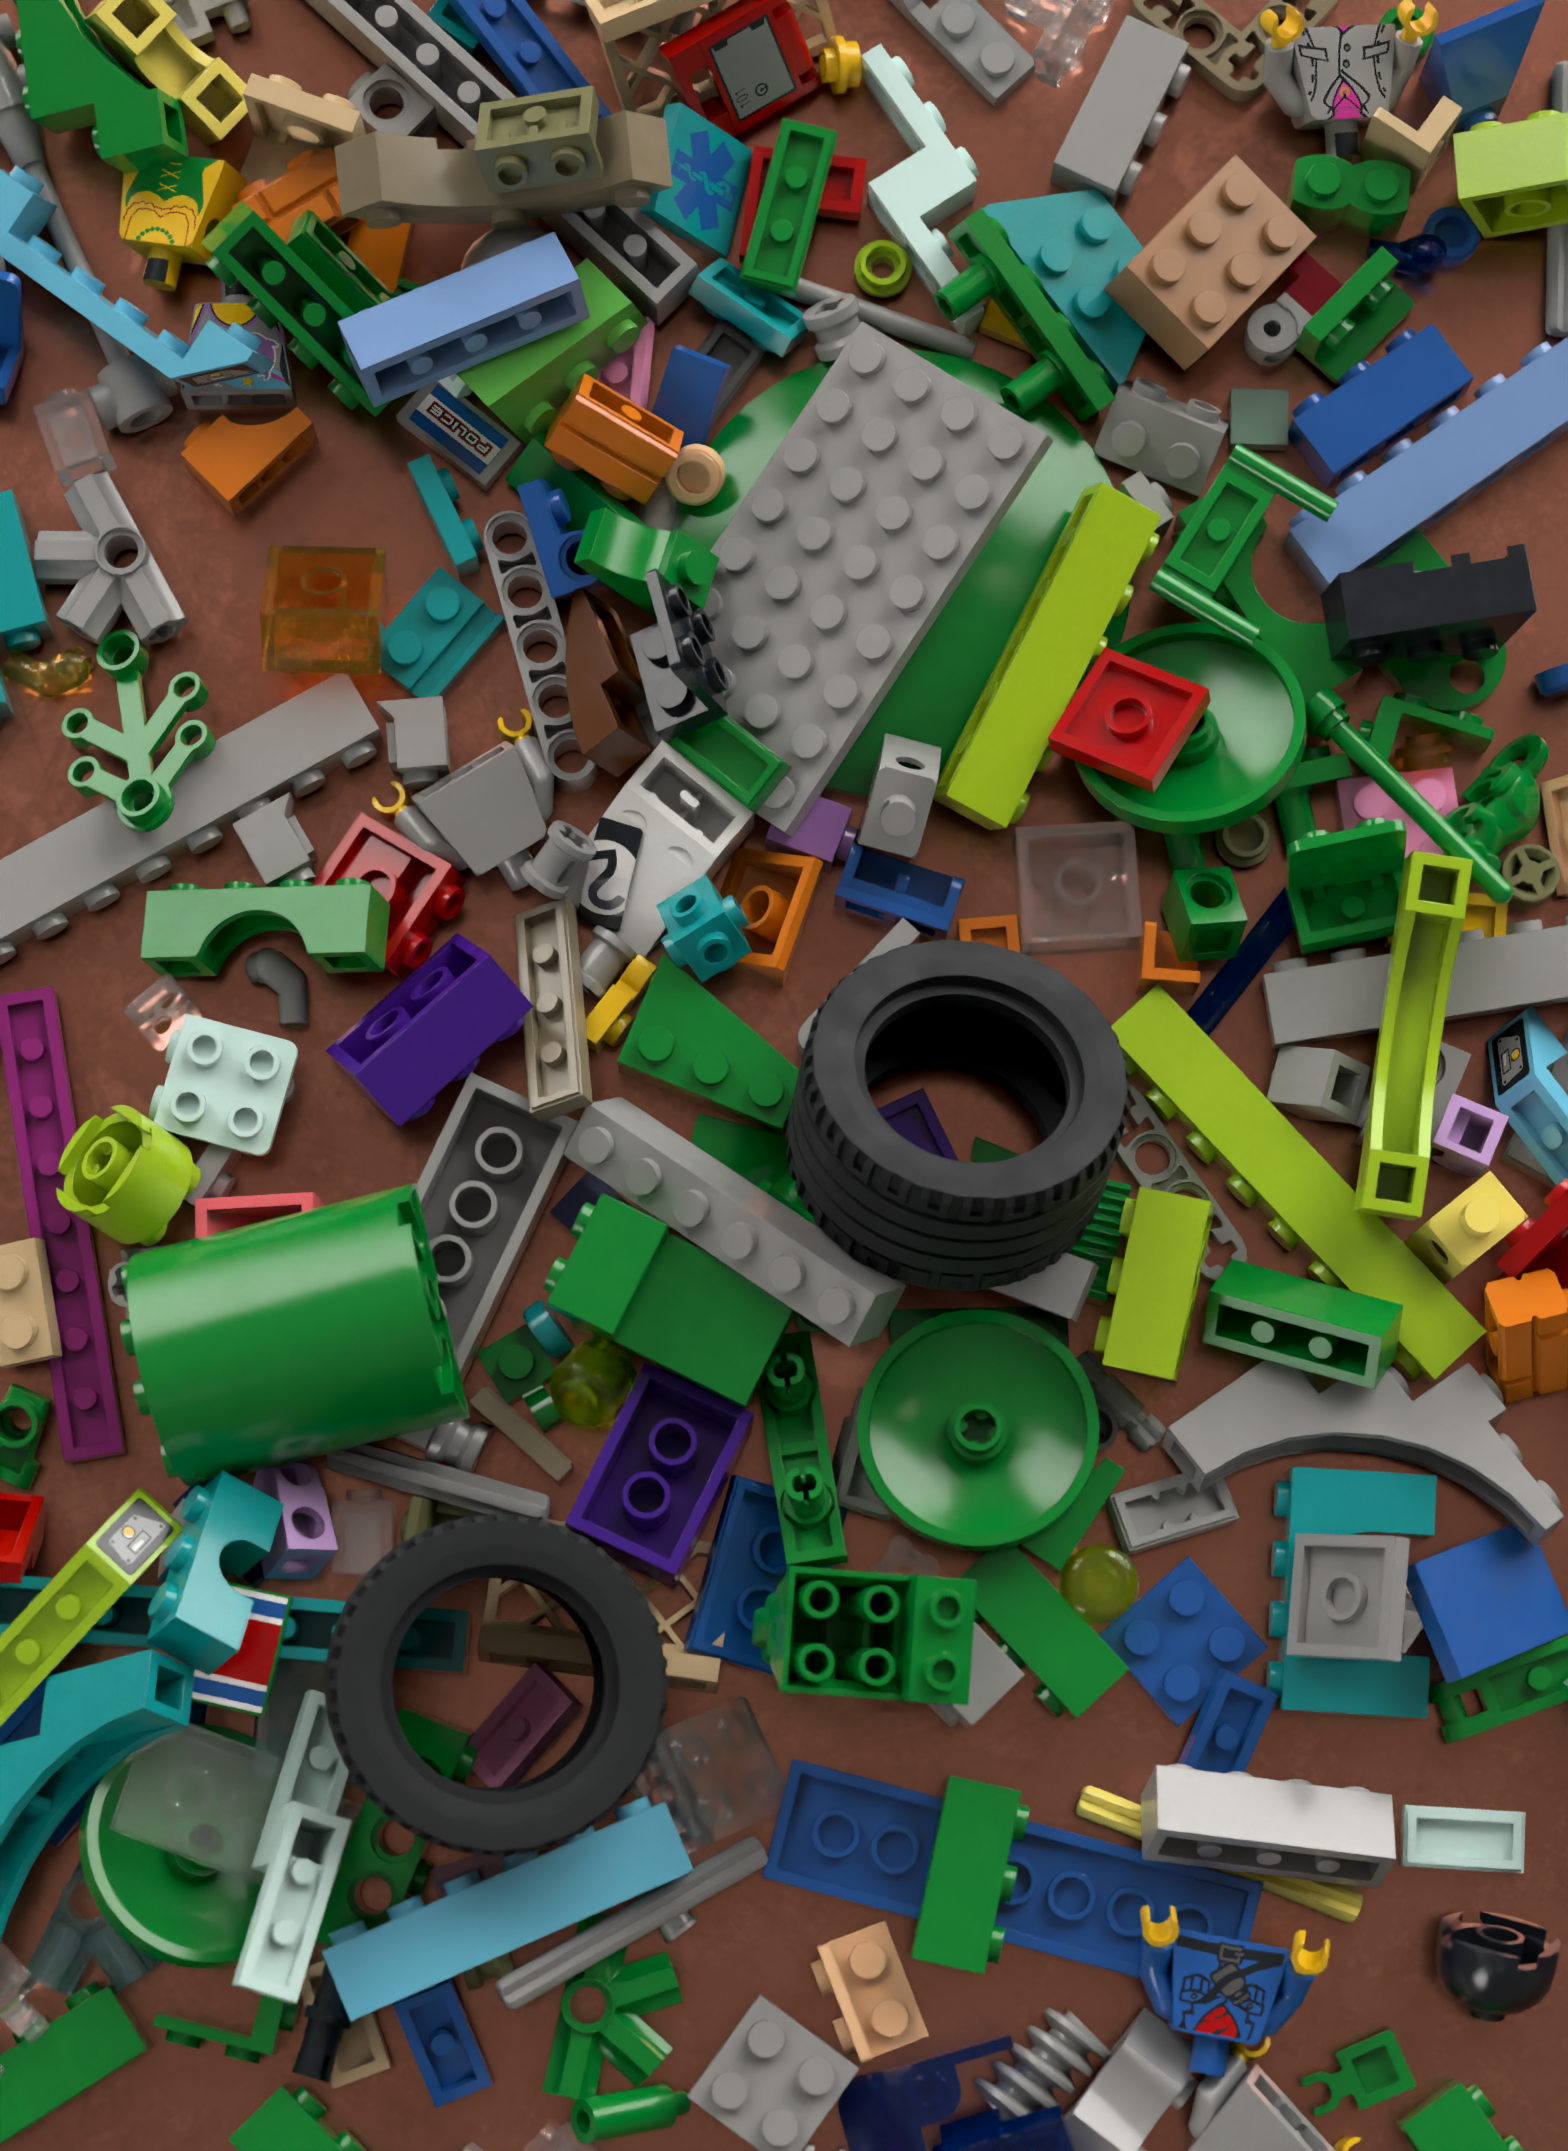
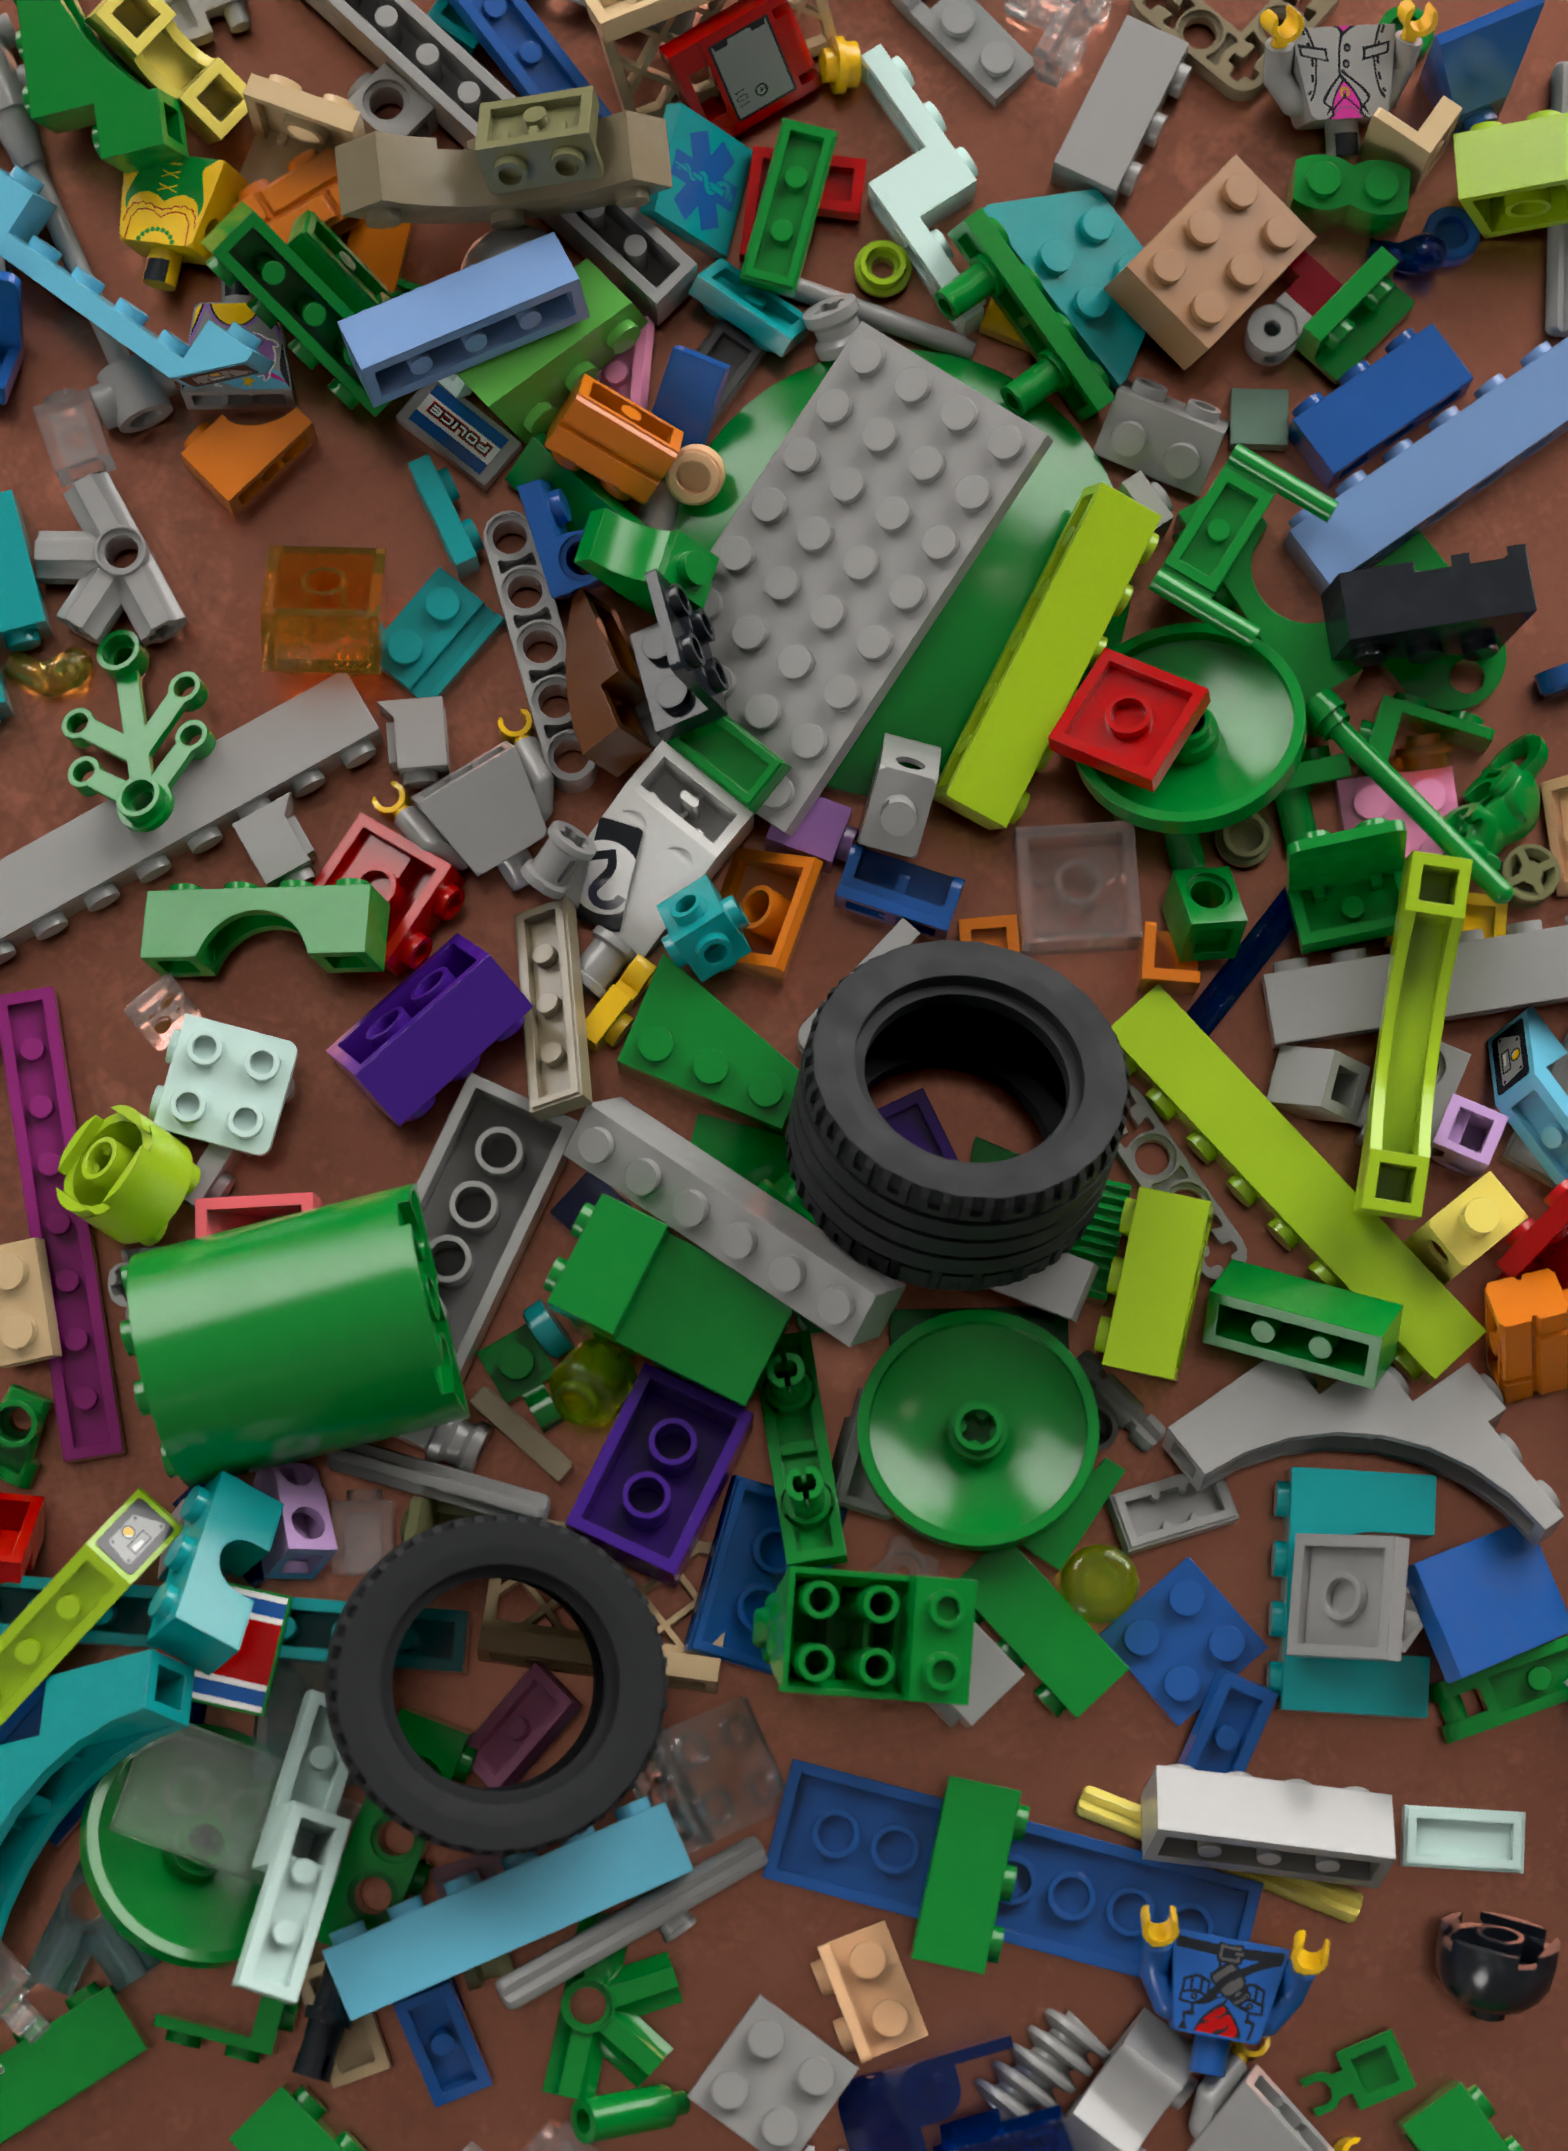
(286, 979): light grey arm -> none

